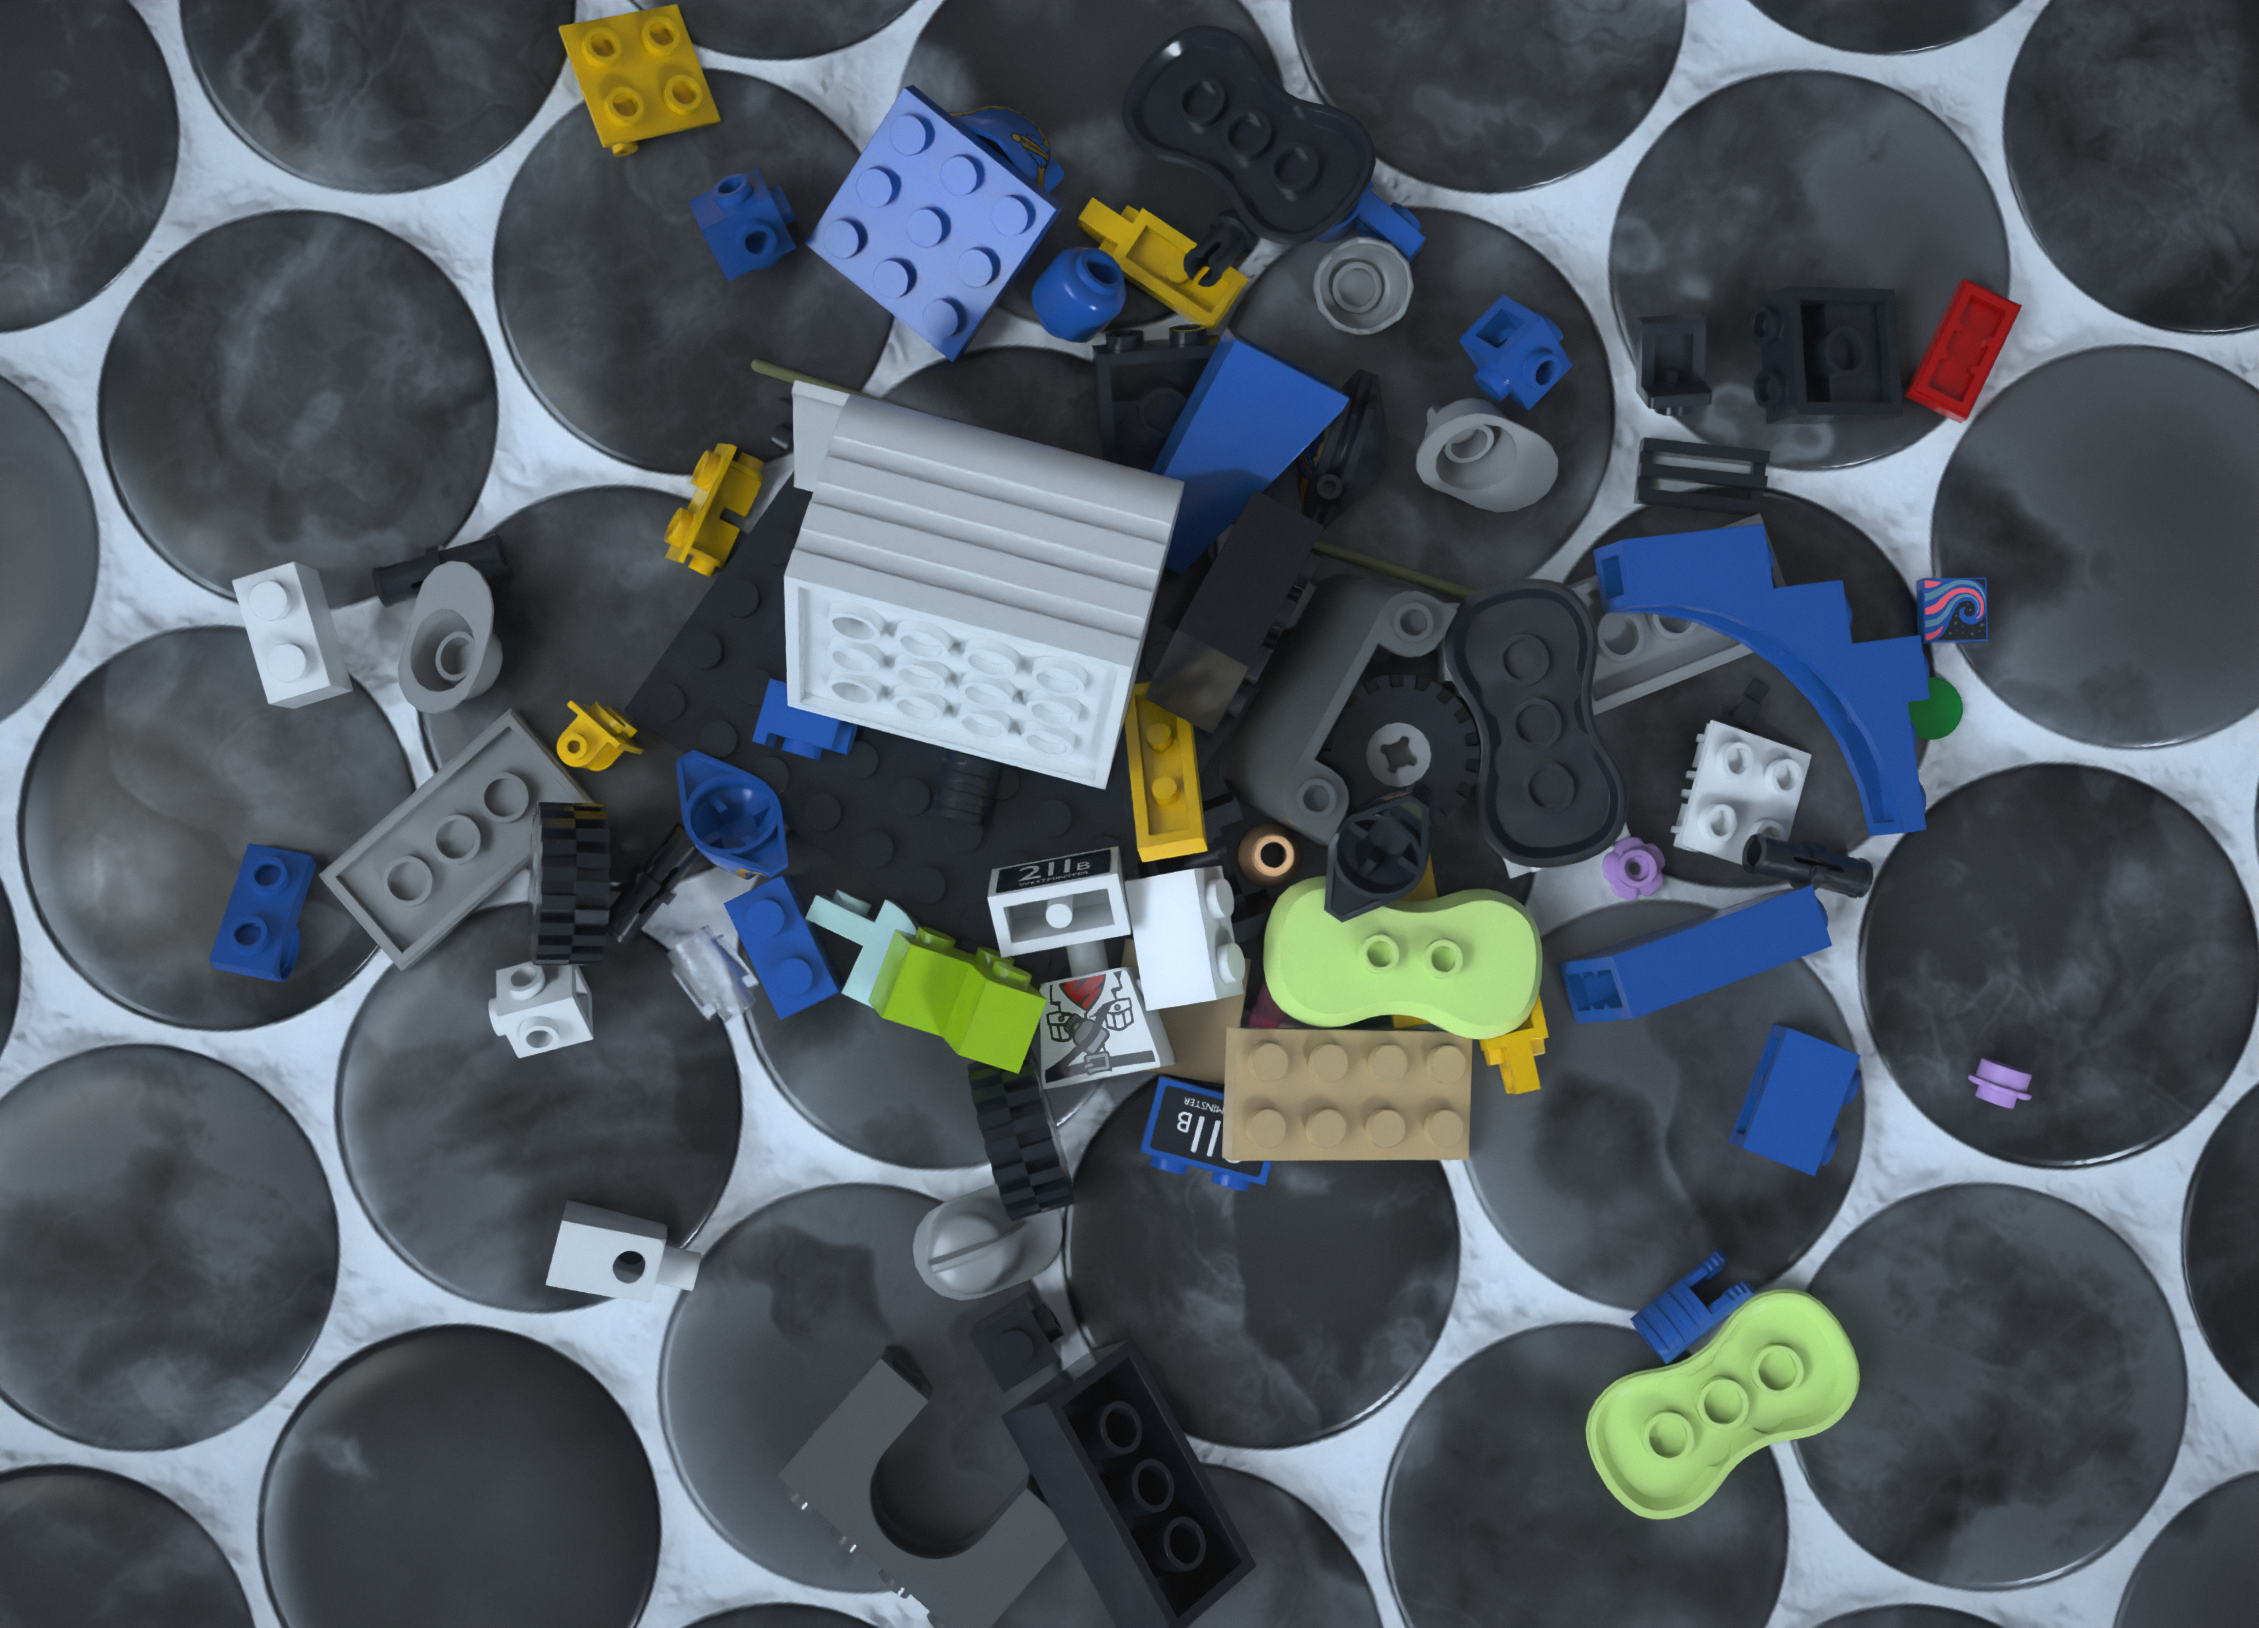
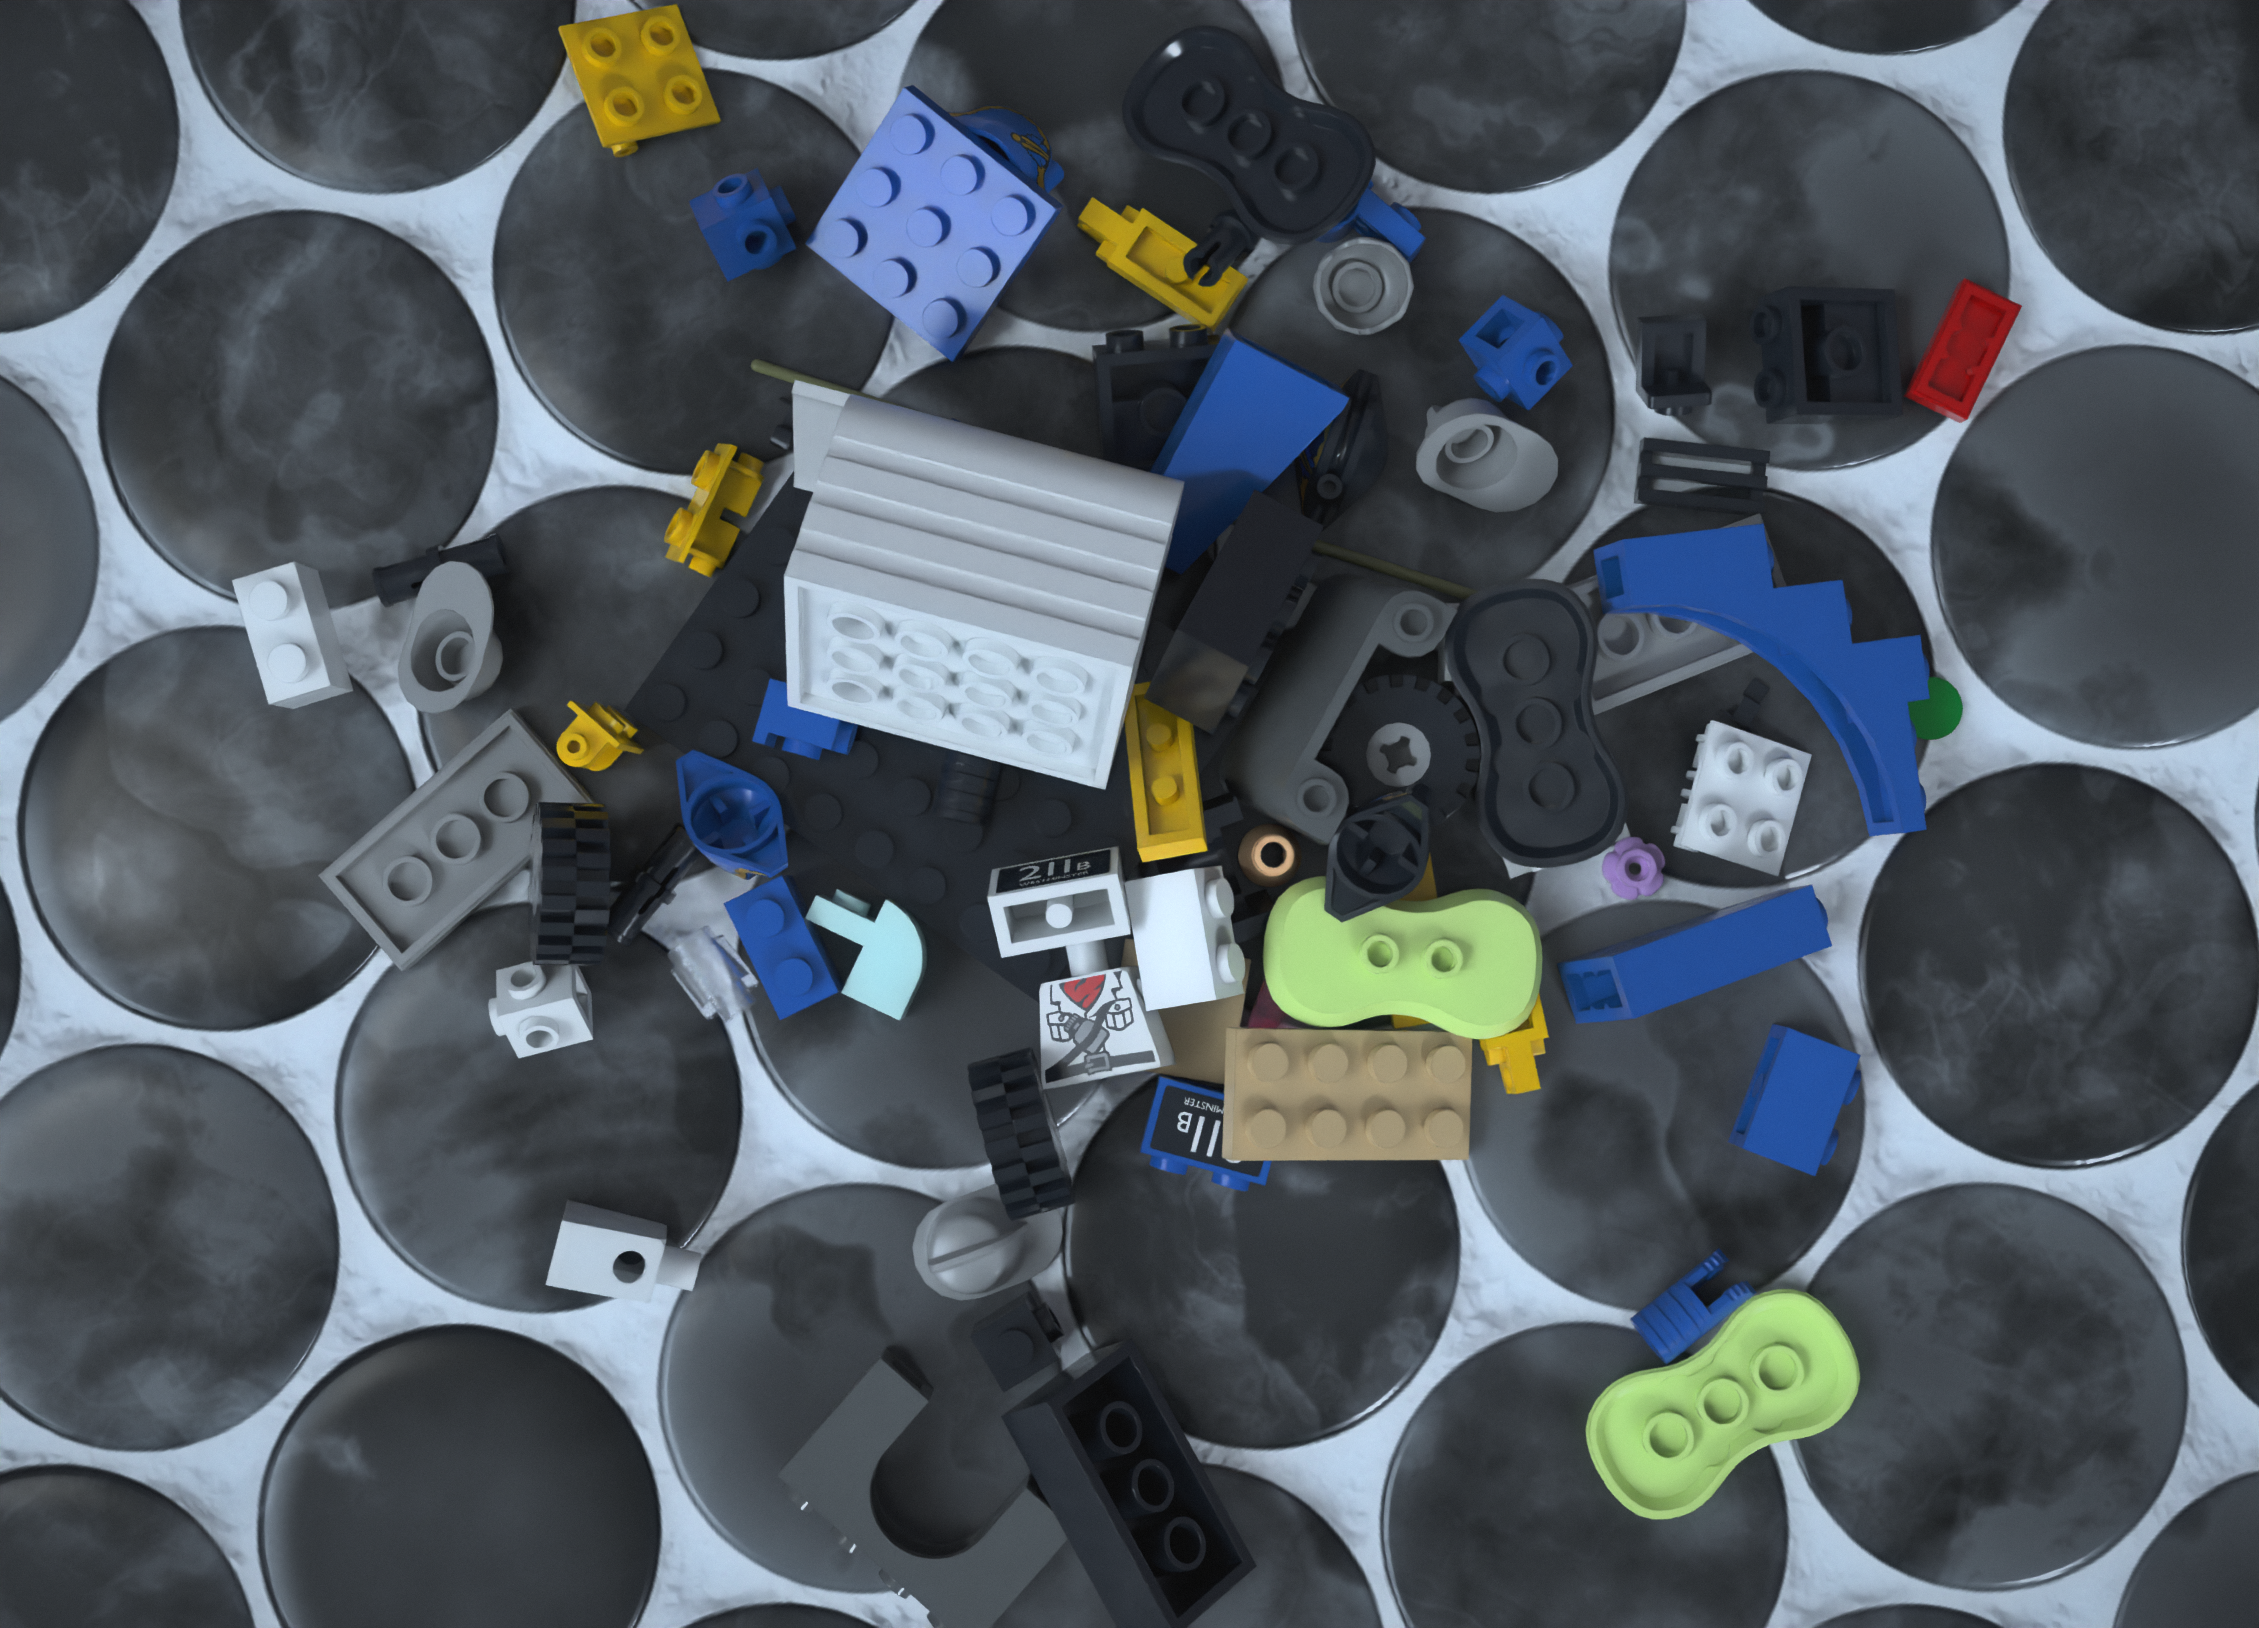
(262, 915): blue plate -> none
(968, 999): lime brick -> none
(1079, 294): blue head -> none
(1807, 865): black pin -> none
(1952, 610): tile -> none
(2001, 1082): lavender plate -> none

